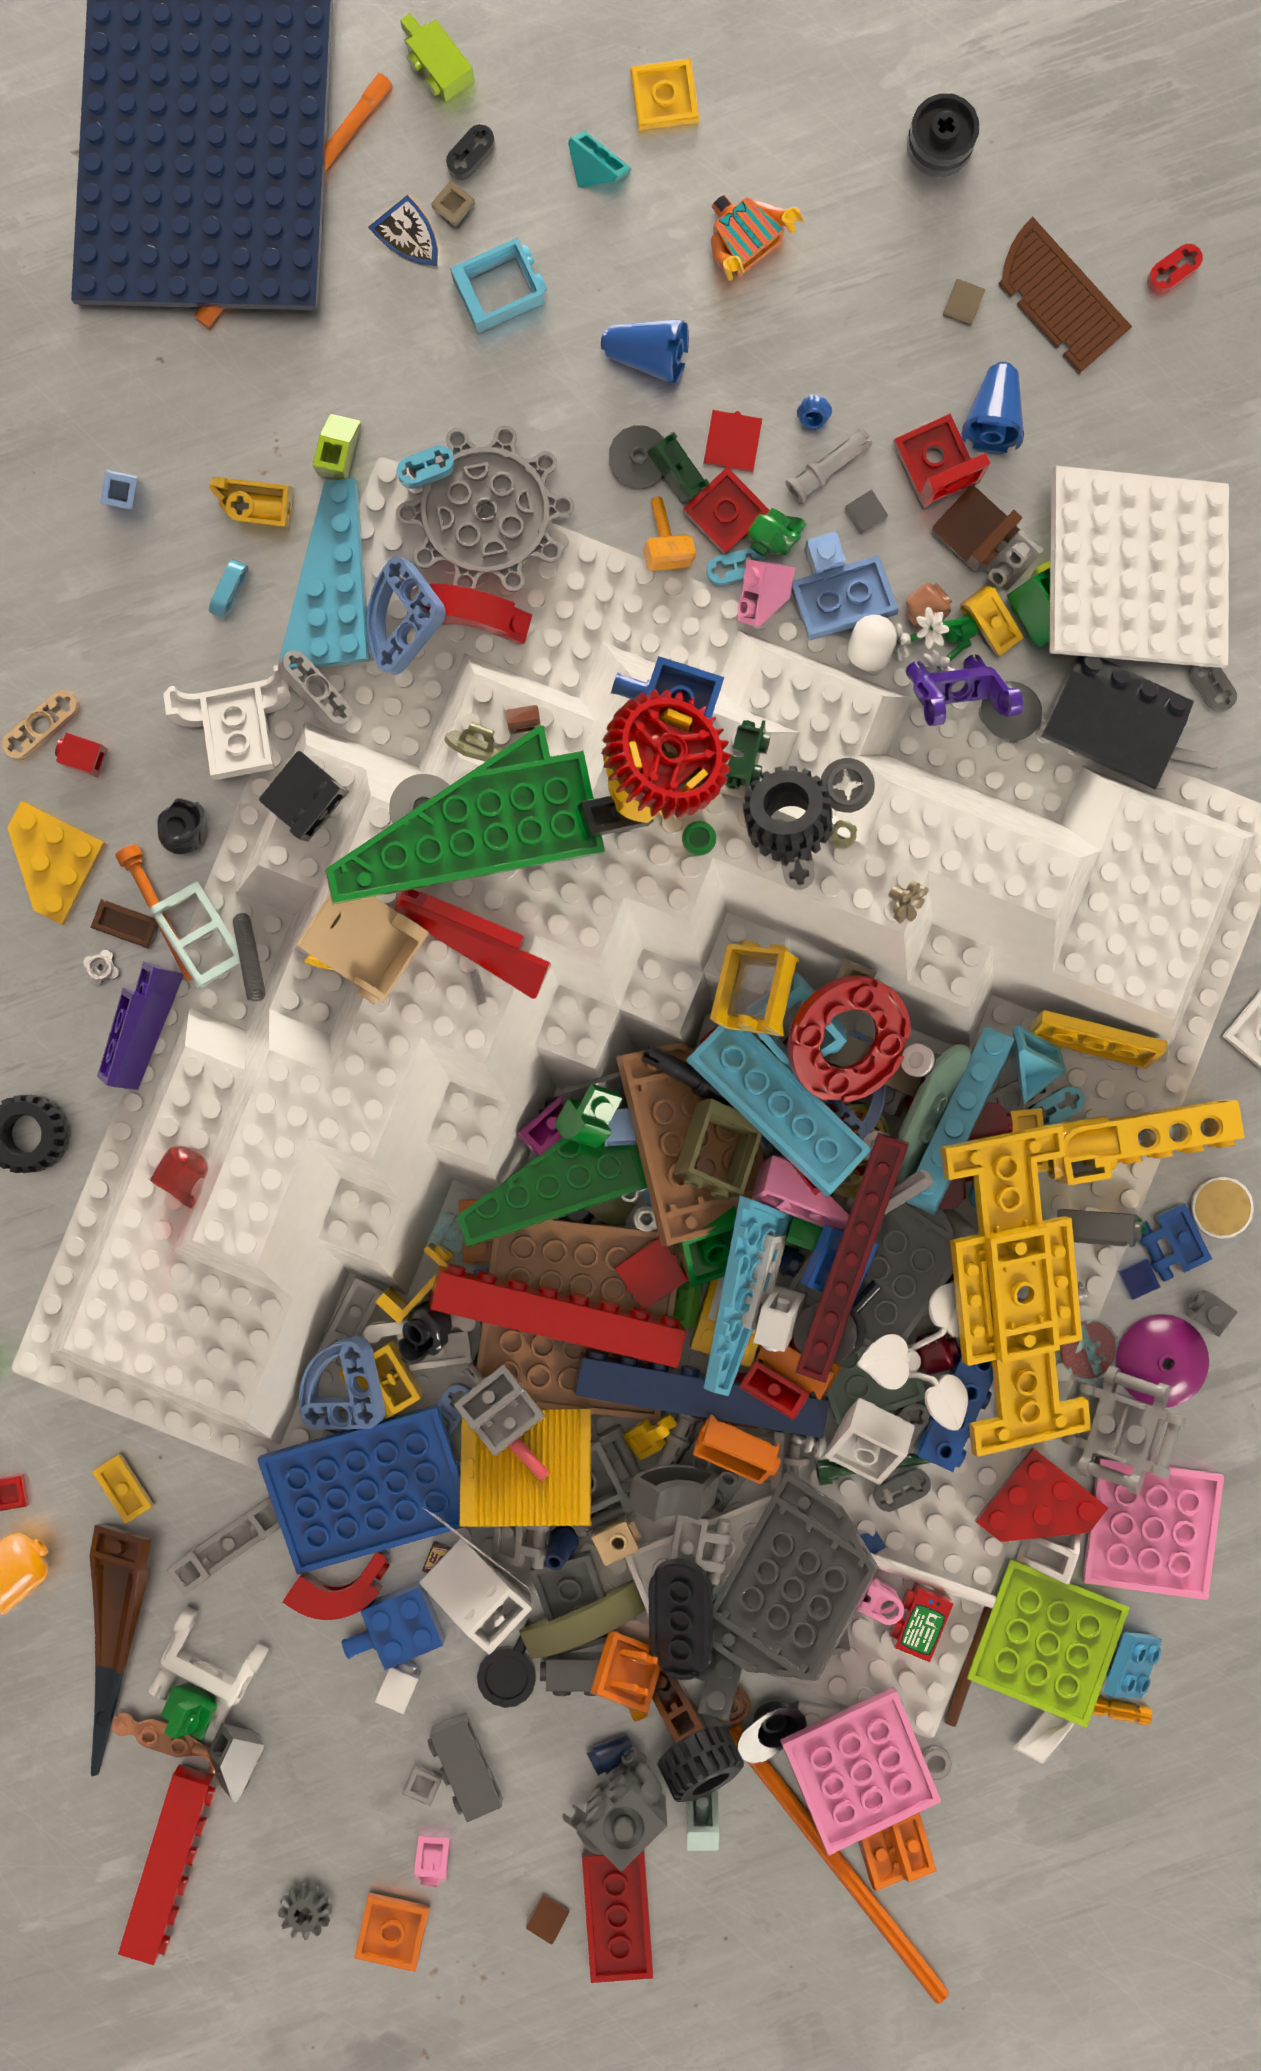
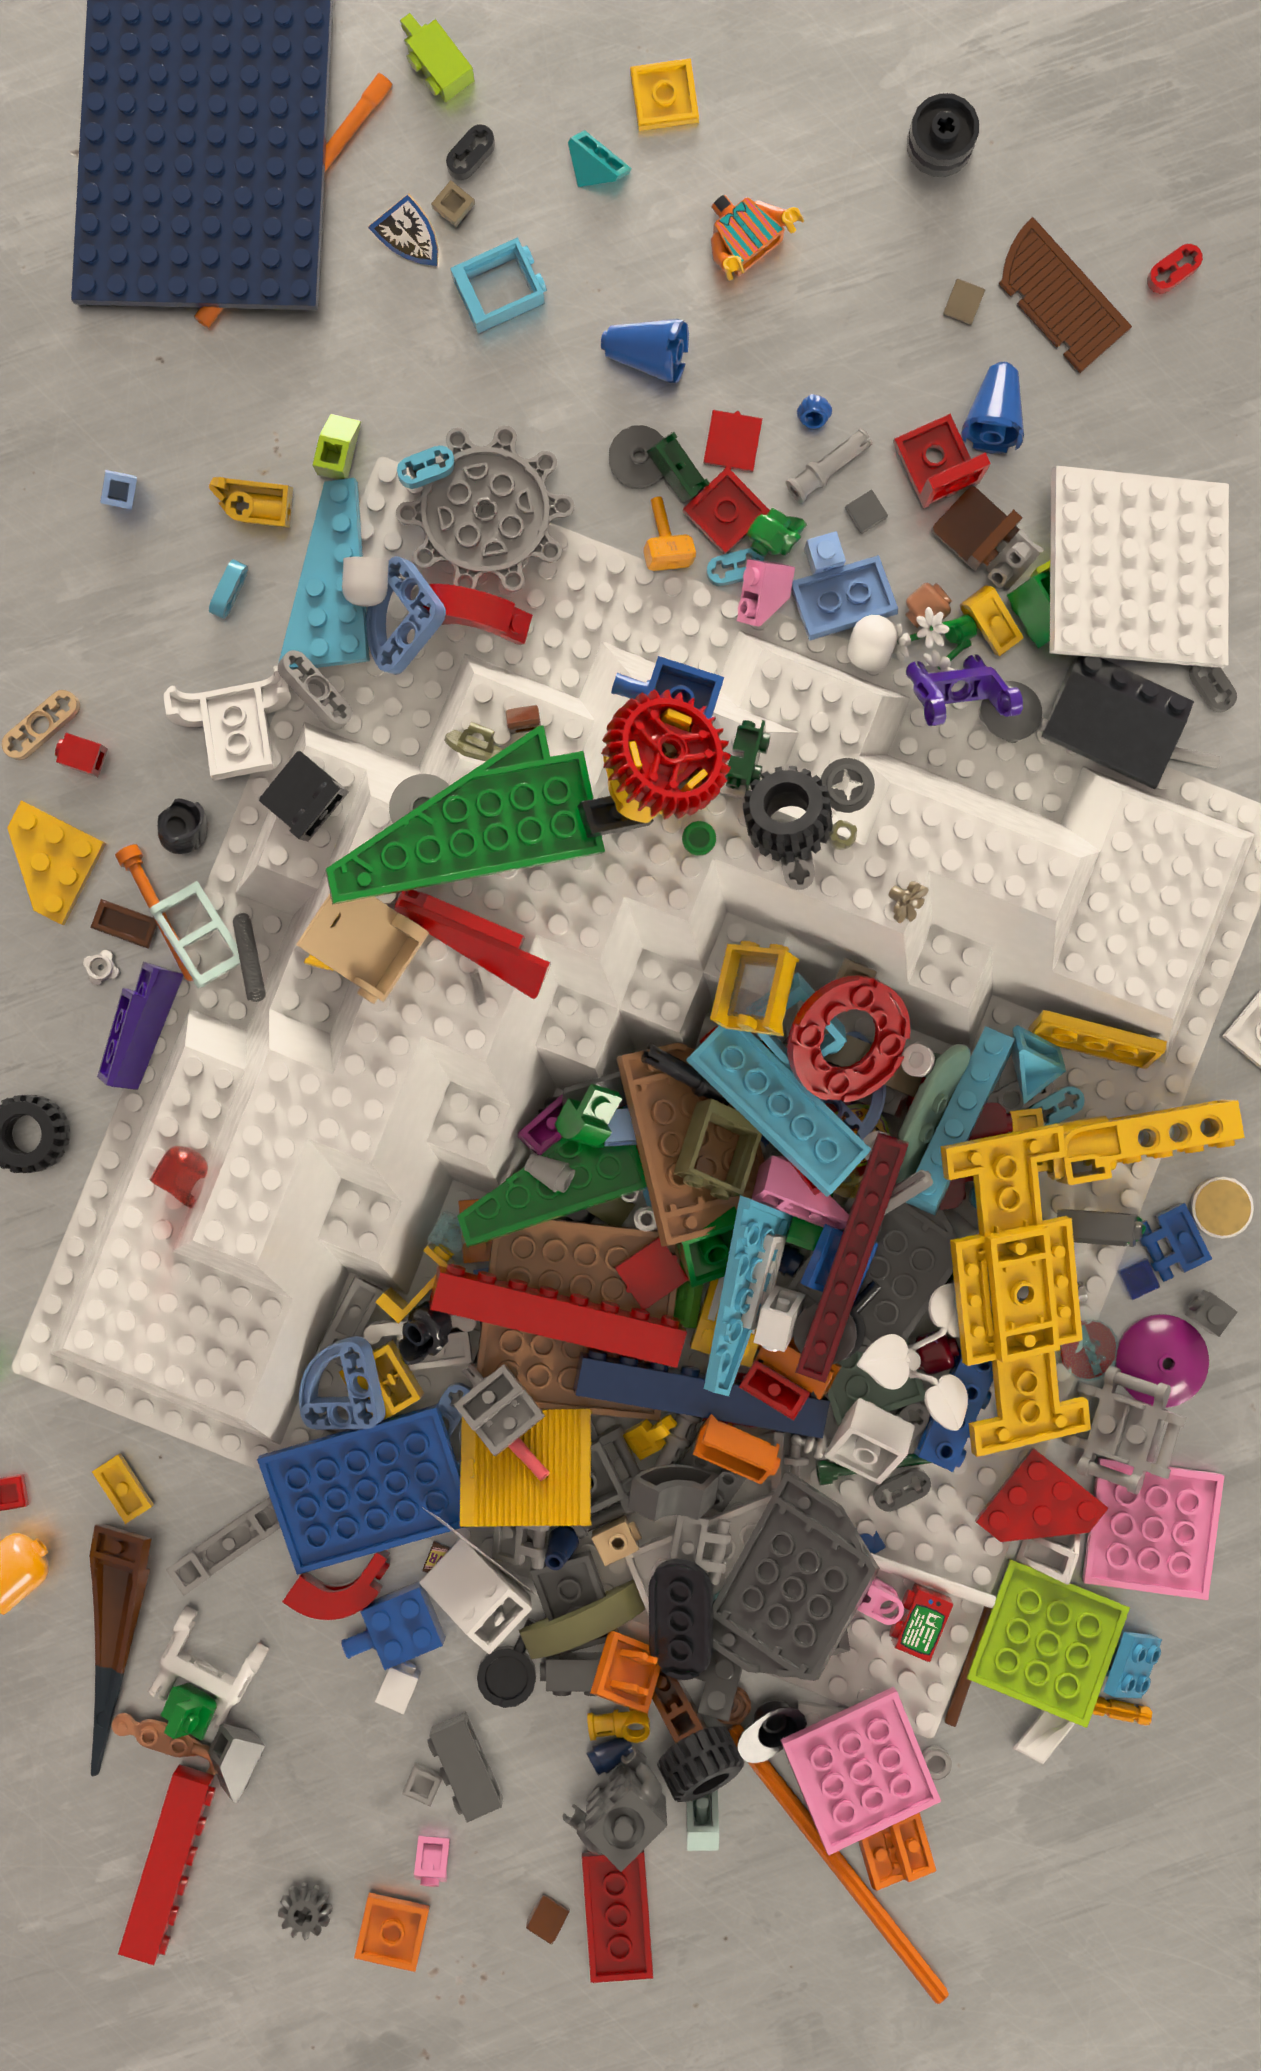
(365, 580): none -> white helmet
(551, 1172): none -> light grey cone
(617, 1724): none -> yellow connector

